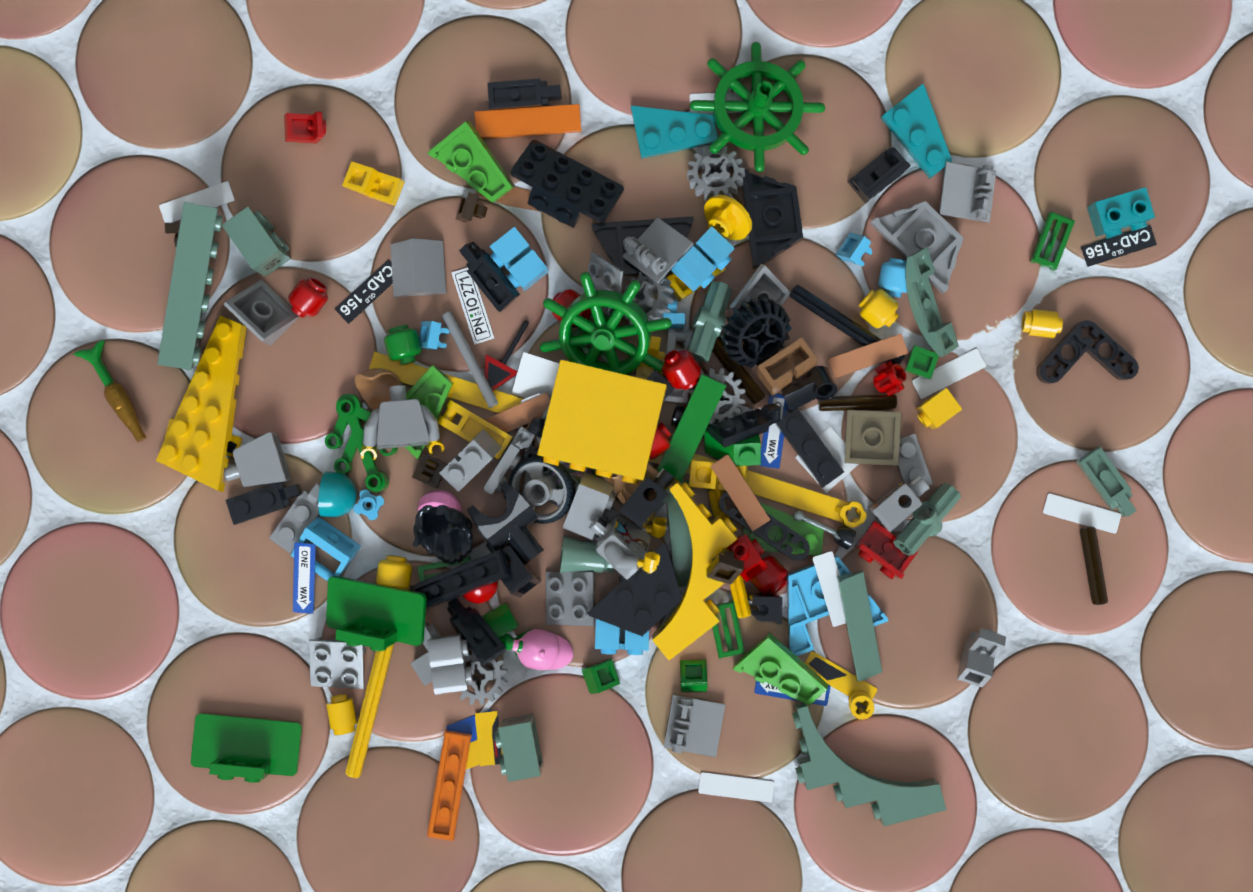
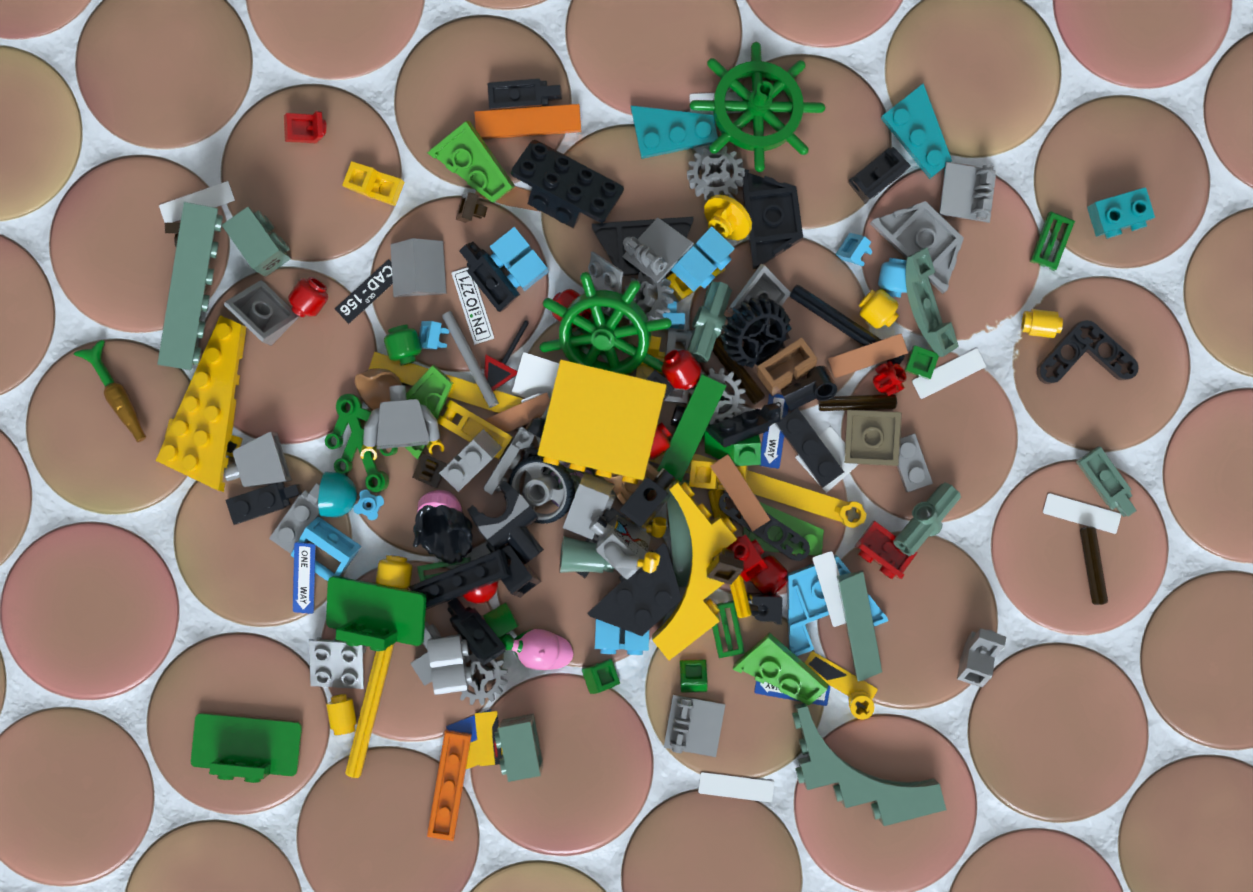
(569, 598): light grey hinge -> none
(842, 536): hinge -> none
(887, 507): light grey torso -> none
(938, 409): yellow brick -> none
(1118, 246): black sticker -> none

